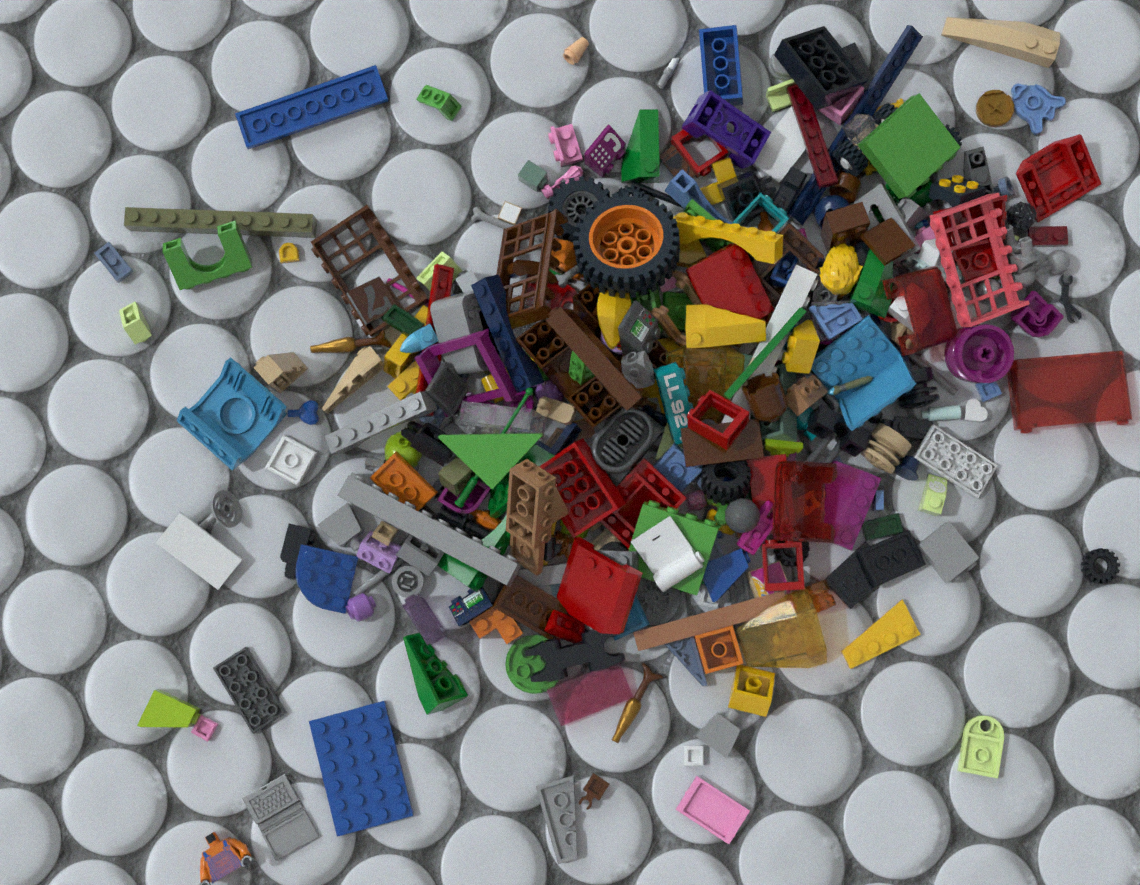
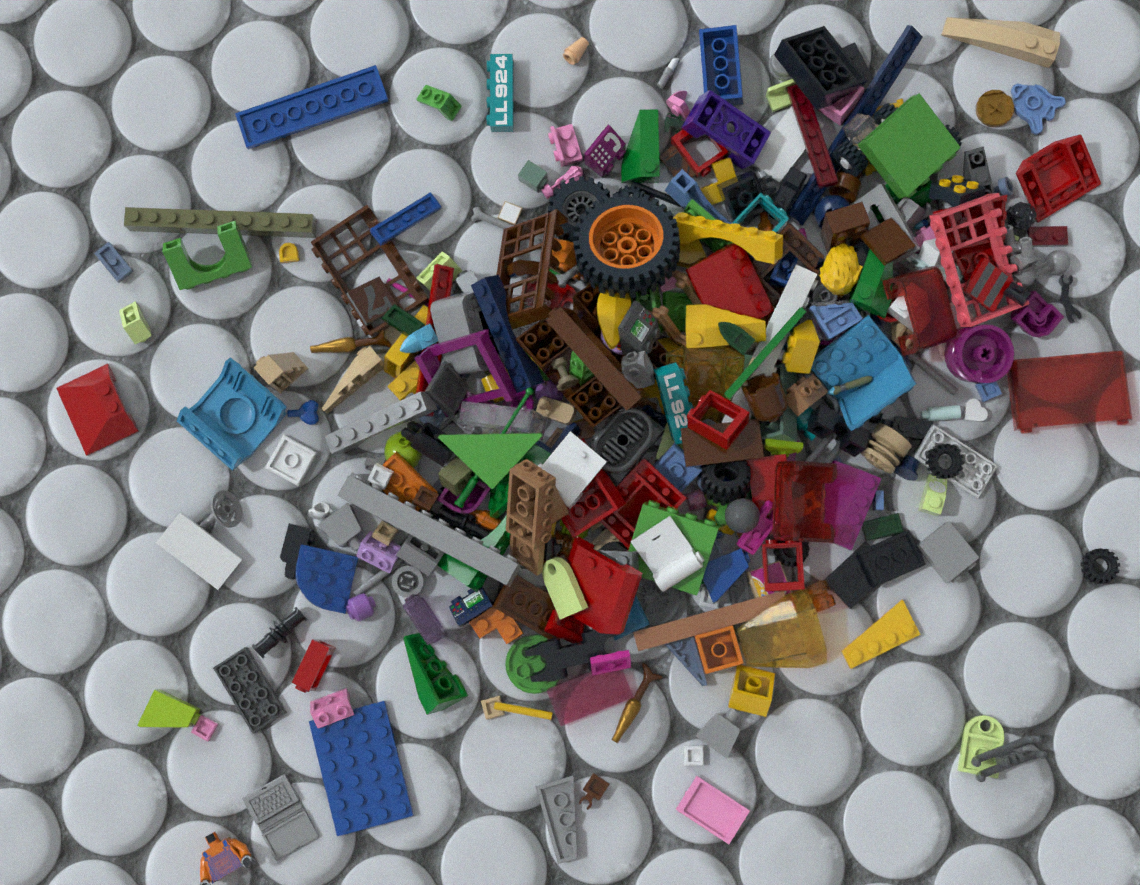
(96, 410): none -> red slope
(279, 632): none -> black piece
(313, 666): none -> red window
(320, 511): none -> white piece
(331, 708): none -> bright pink bracket
(380, 475): none -> white tile
(405, 219): none -> blue tile
(425, 499): none -> reddish brown plate
(488, 706): none -> tan tile
(501, 93): none -> teal brick
(522, 710): none -> yellow bar
(563, 587): none -> yellowish green tile
(566, 381): none -> dark tan piece
(572, 469): none -> white door
(610, 662): none -> dark pink plate
(673, 120): none -> clear green tile
(678, 105): none -> bright pink plate
(736, 336): none -> dark green plate
(920, 394): black wheel -> none
(956, 461): none -> black tyre
(987, 284): none -> red tile
(1006, 757): none -> dark grey piece
(1017, 293): none -> black piece

